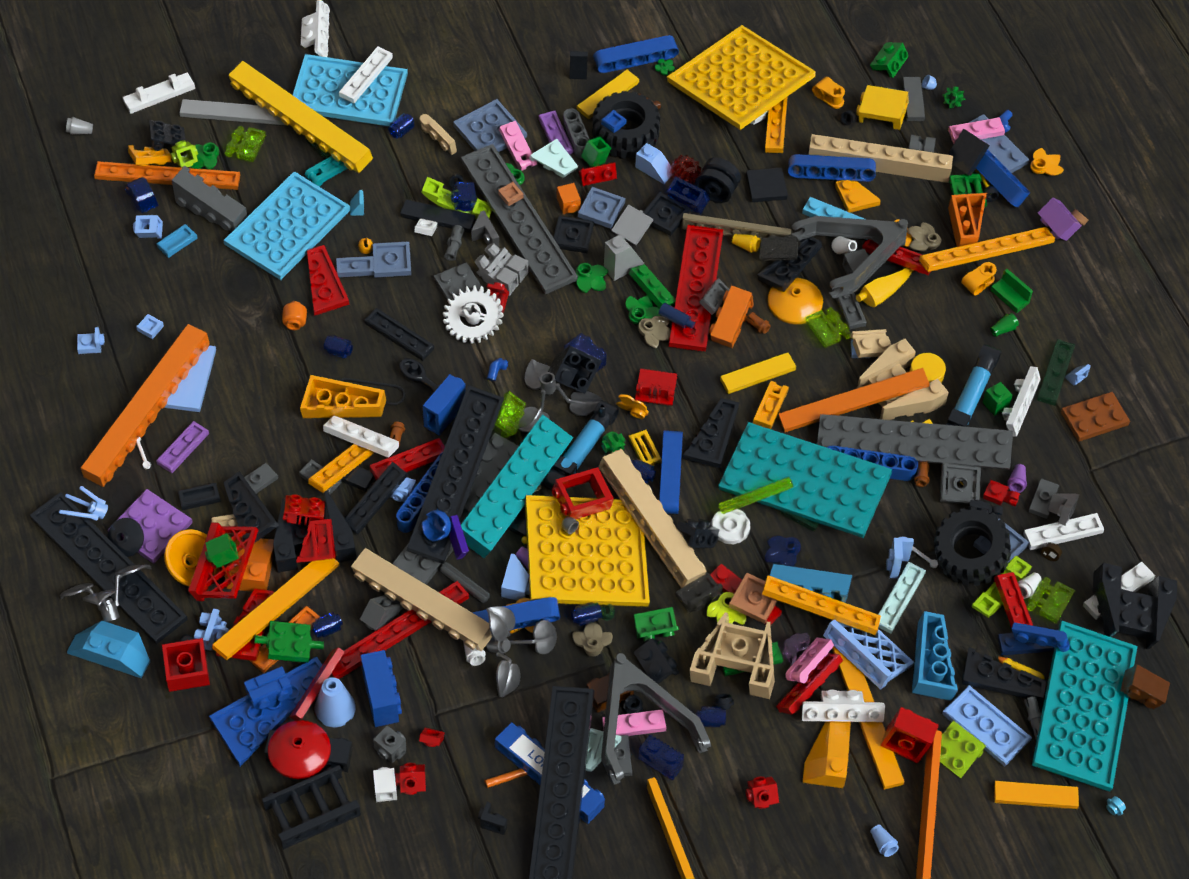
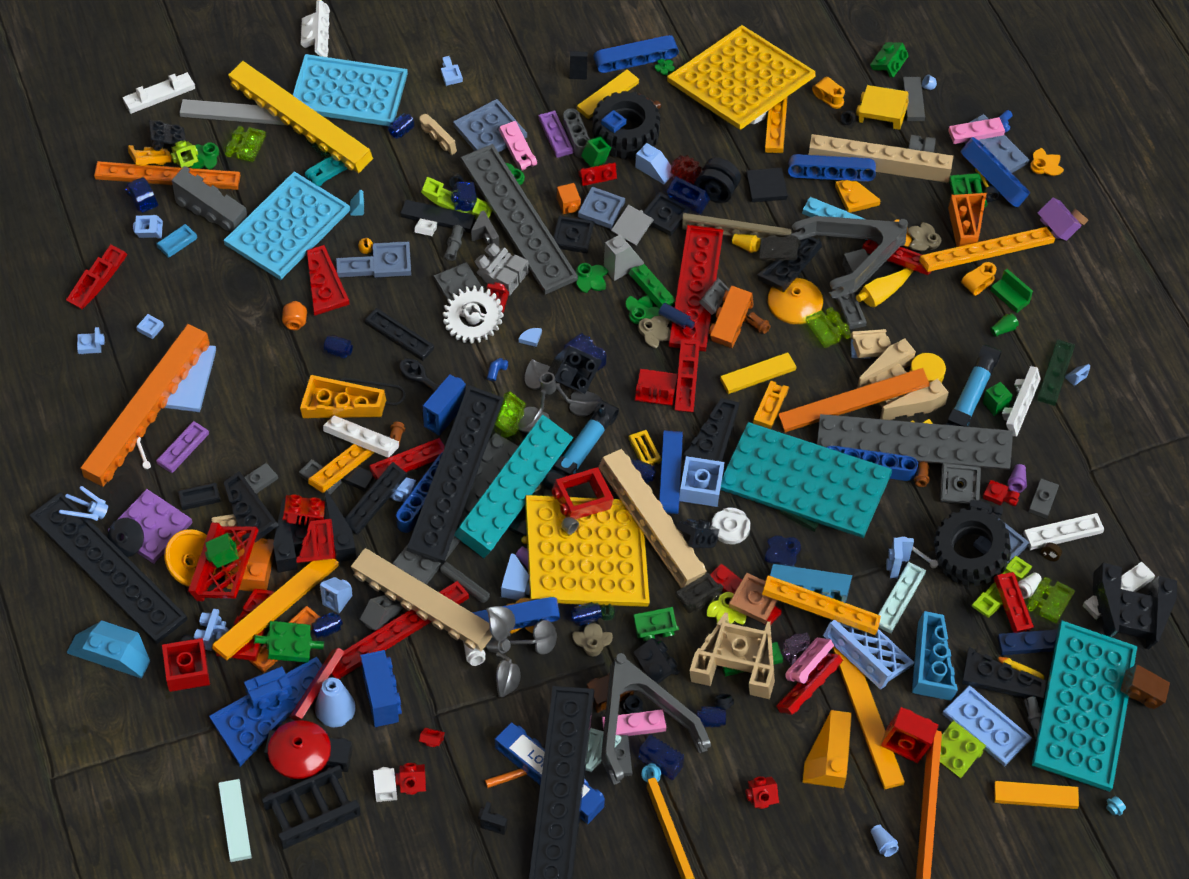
(78, 126): light grey cone -> none
(97, 277): none -> red slope
(107, 606): flat silver plant -> none
(235, 820): none -> light aqua tile
(335, 593): none -> light blue slope
(365, 74): white plate -> none
(390, 744): dark grey brick -> none
(437, 525): blue hair -> none
(450, 73): none -> light blue plate
(457, 538): dark purple tile -> none
(510, 193): nougat plate -> none
(531, 336): none -> light blue tile
(555, 158): light aqua wing -> none
(613, 442): green gear -> none
(636, 407): light orange plate -> none
(647, 772): none -> medium azure plate
(687, 375): none -> red slope
(701, 481): none -> light blue brick
(755, 495): clear neon green axle -> none
(843, 245): white cone -> none
(843, 707): white bracket -> none
(953, 101): green gear -> none
(968, 151): black tile -> none
(1041, 636): blue plate -> none
(1063, 506): flat silver slope -> none
(1095, 416): dark orange plate -> none

